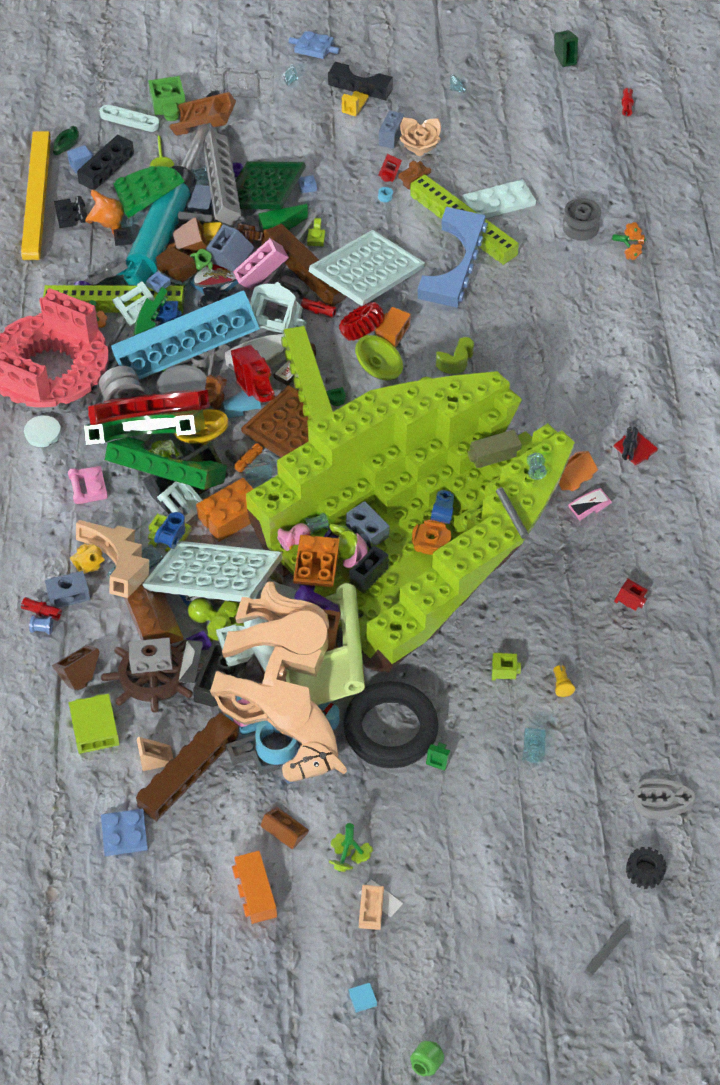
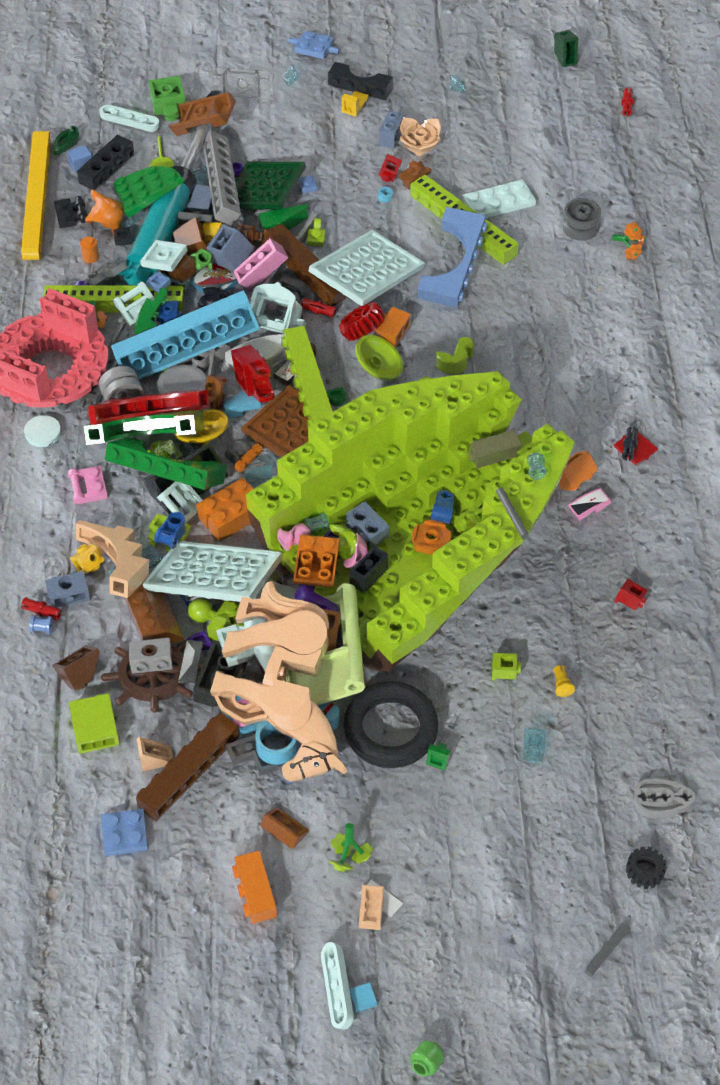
(89, 249): none -> orange brick
(163, 255): none -> light aqua plate
(337, 986): none -> light aqua plate

